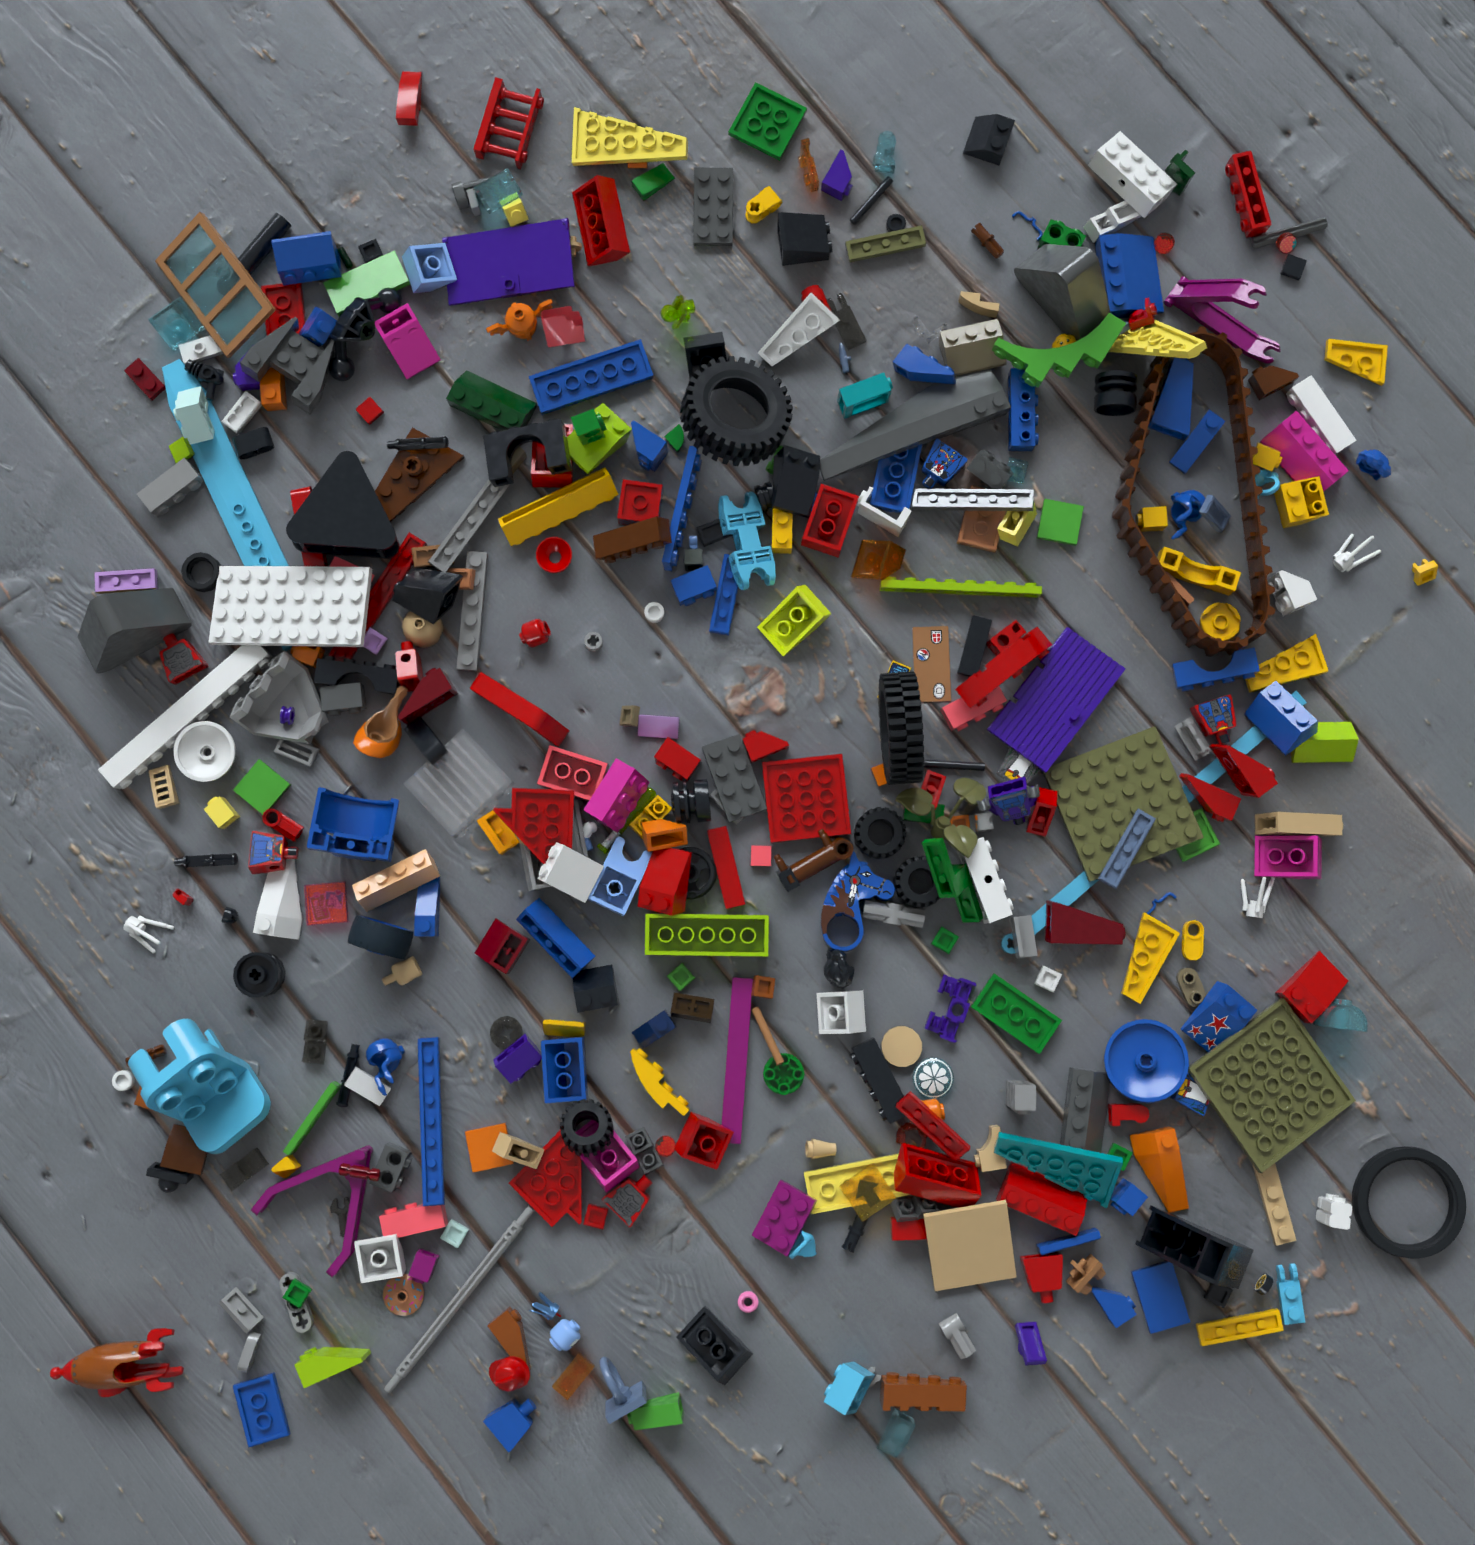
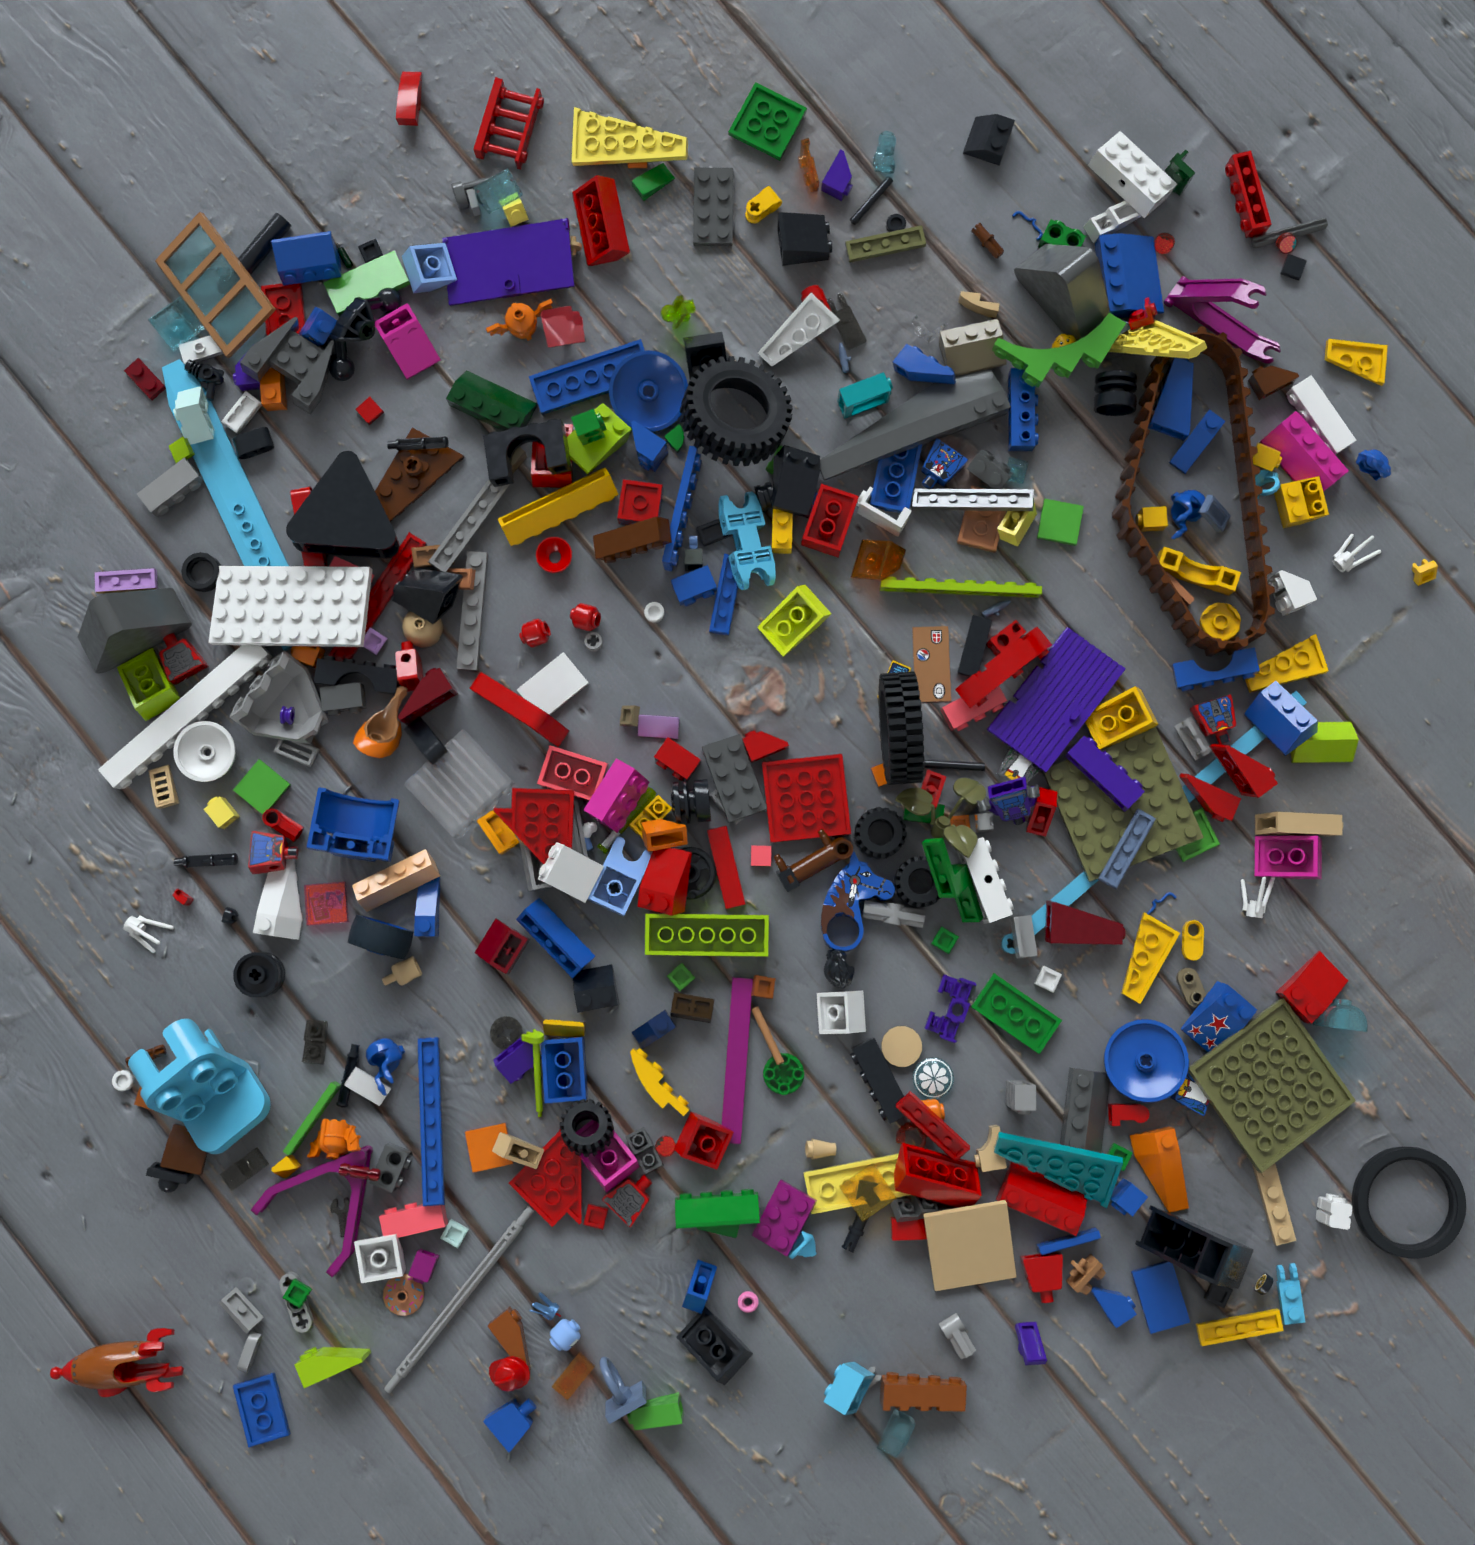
(148, 684): none -> lime slope
(335, 1139): none -> orange helmet
(535, 1038): none -> lime piece
(553, 684): none -> white tile
(585, 617): none -> red head
(648, 390): none -> blue dish
(699, 1286): none -> blue slope
(717, 1209): none -> green slope
(726, 1230): none -> green slope
(996, 608): none -> sand blue helmet
(1105, 773): none -> dark purple brick
(1121, 718): none -> yellow slope

